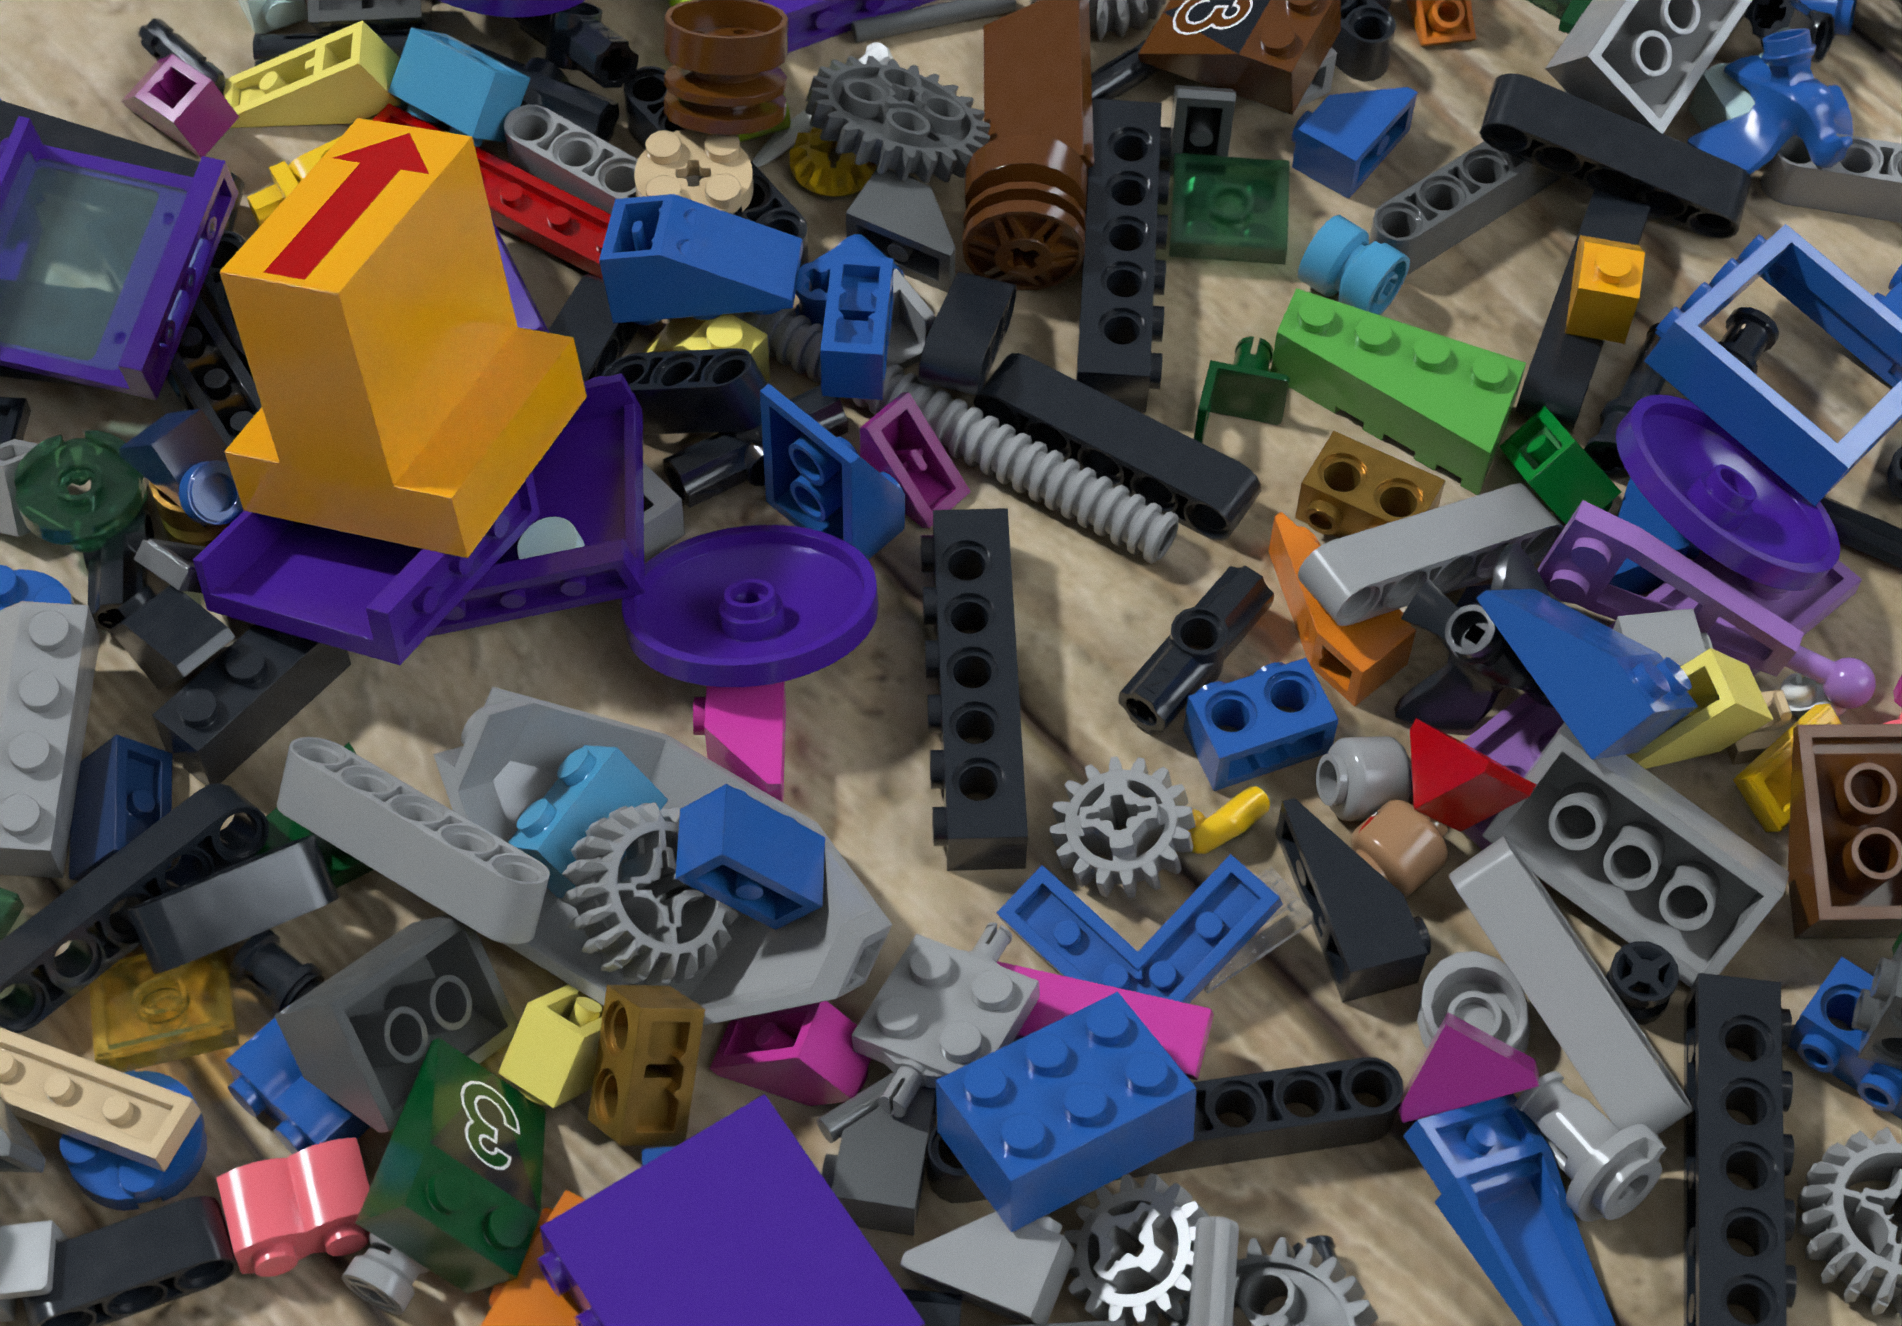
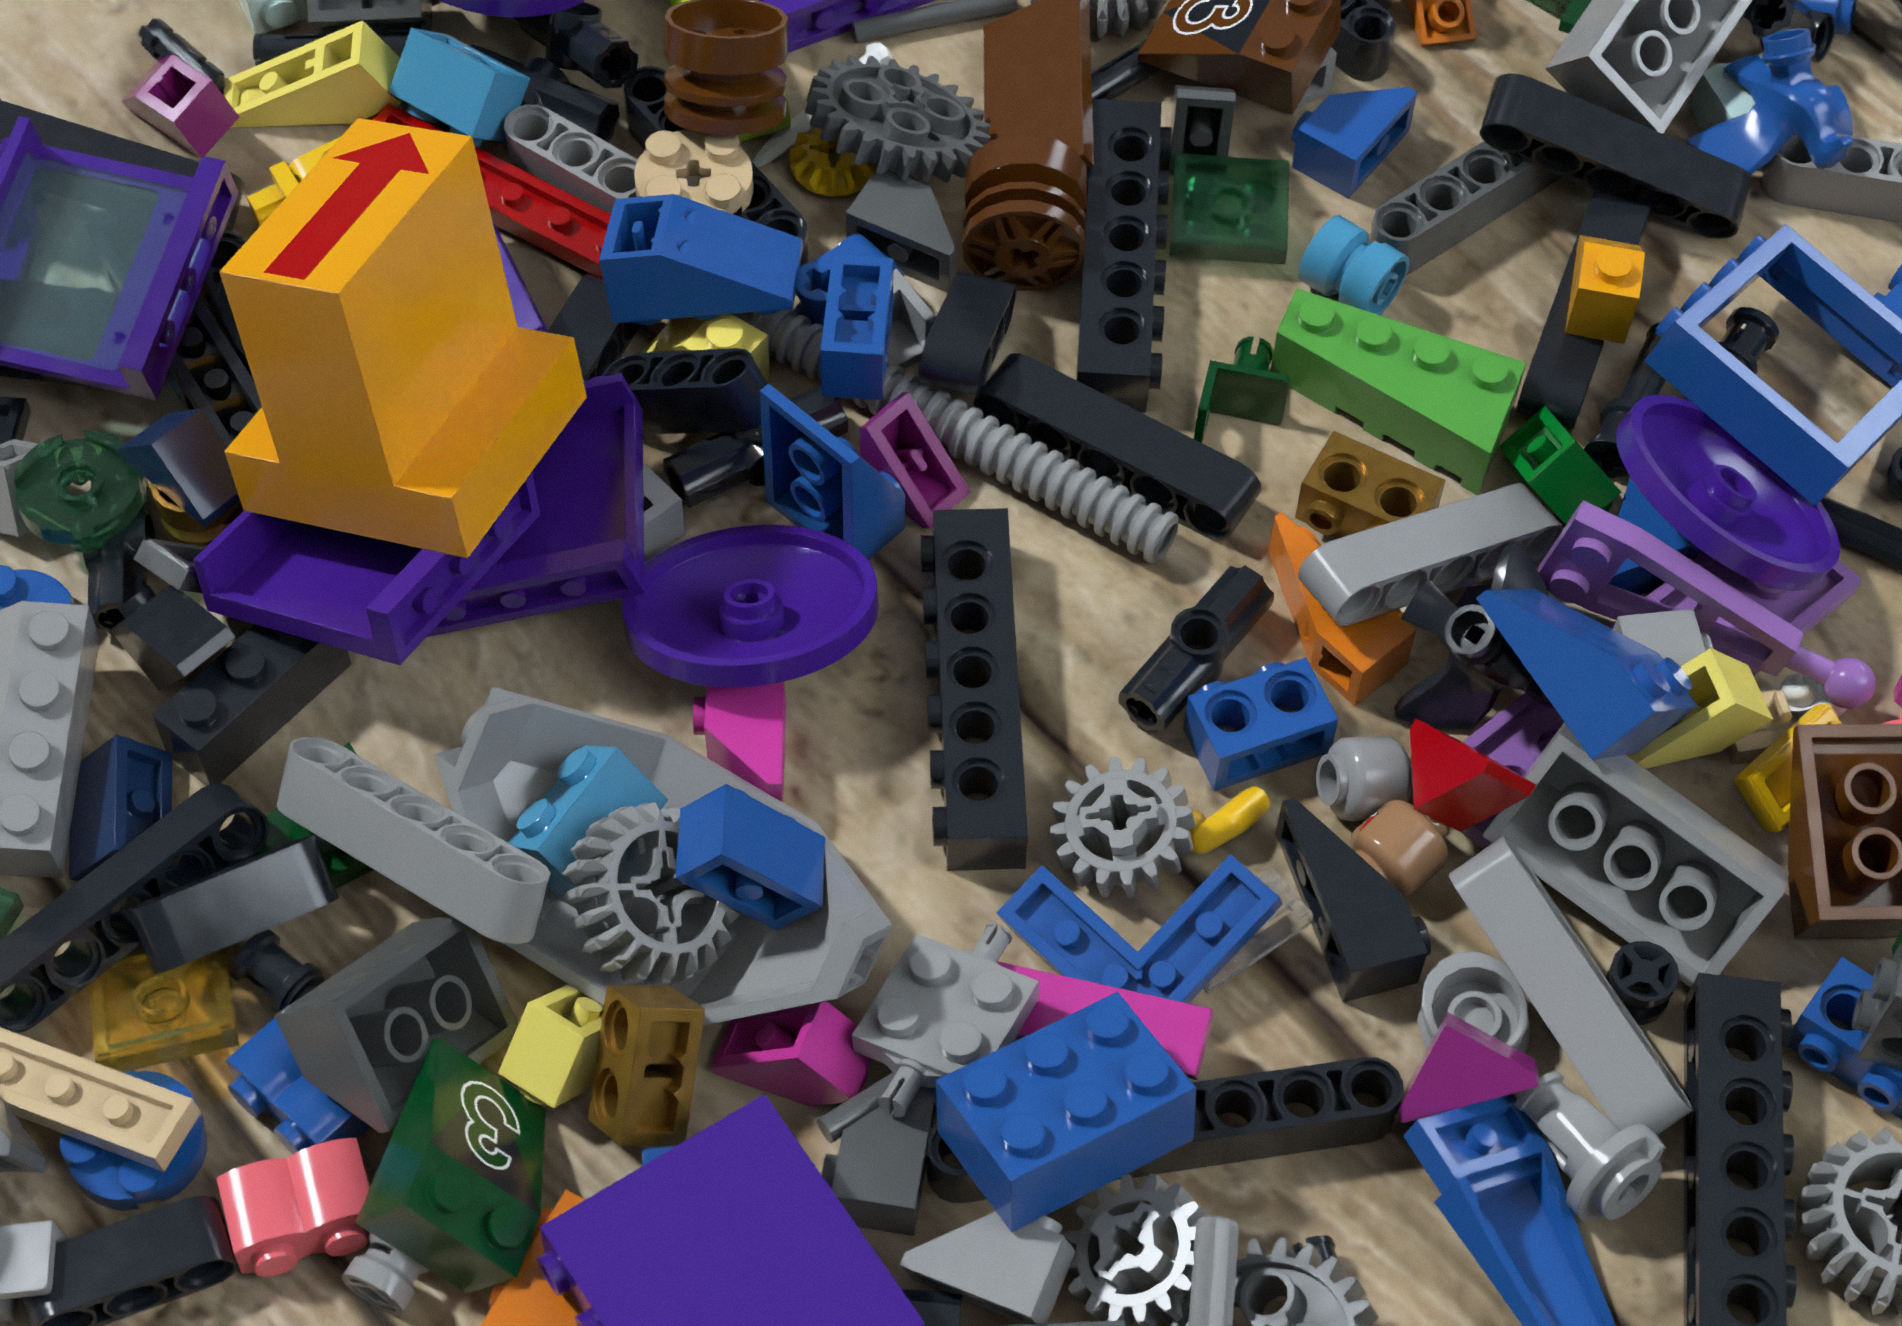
(210, 493): blue tile -> none
(547, 537): light aqua tile -> none

